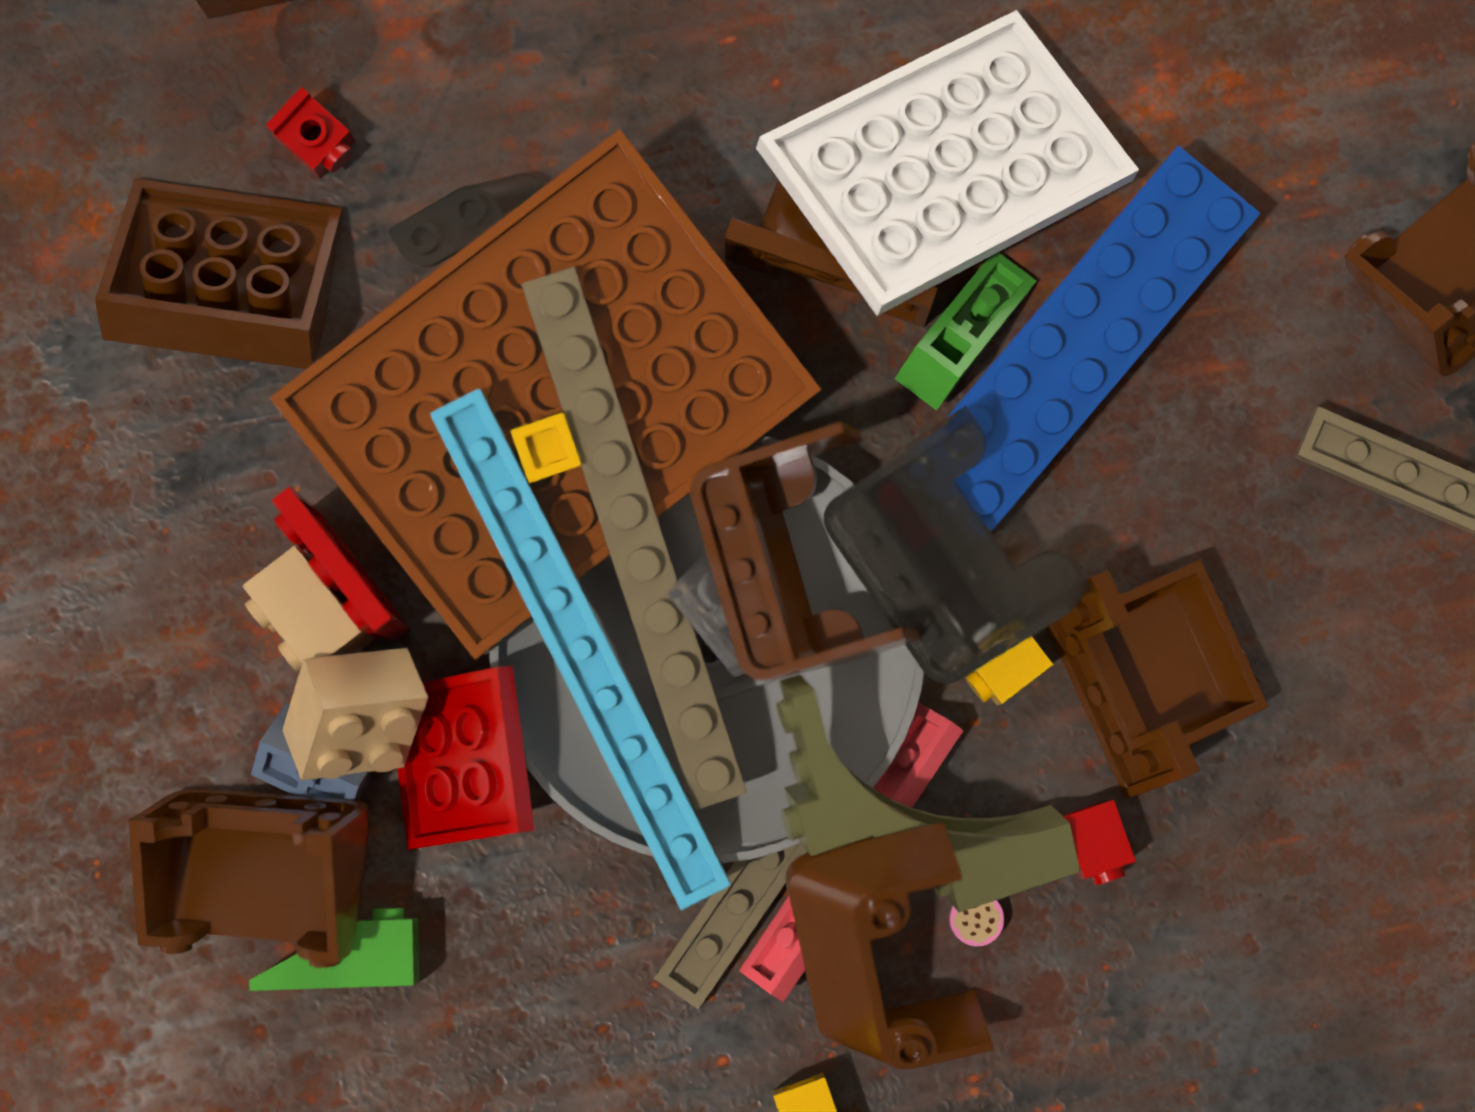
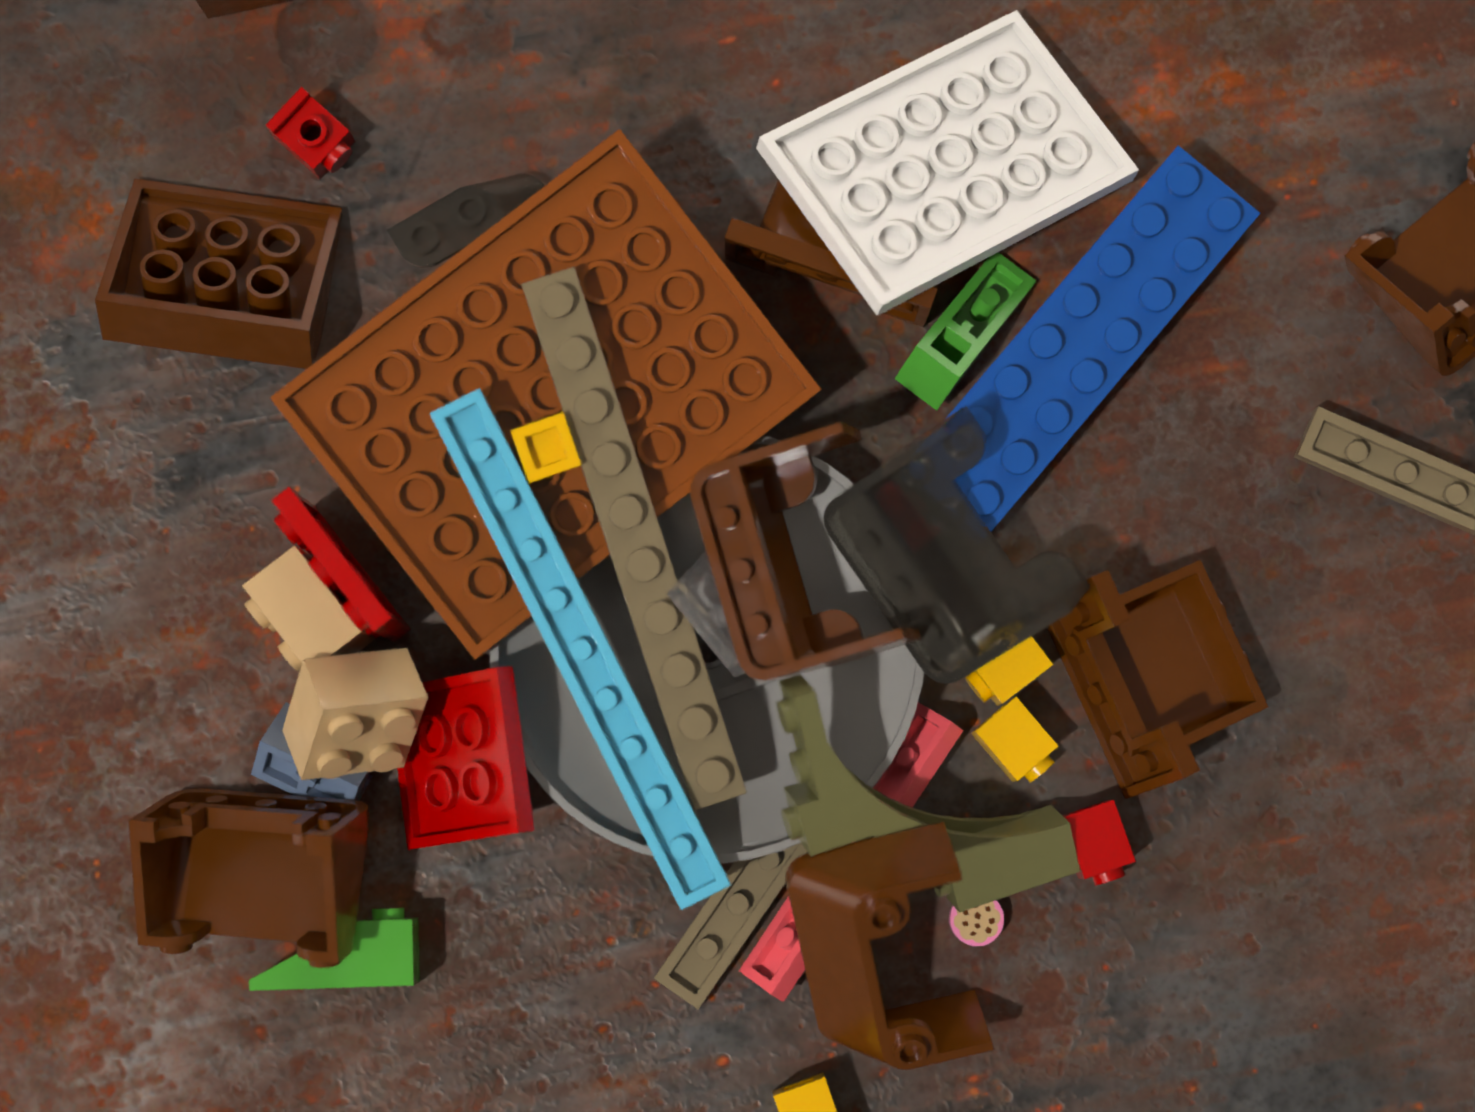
(1016, 741): none -> yellow brick

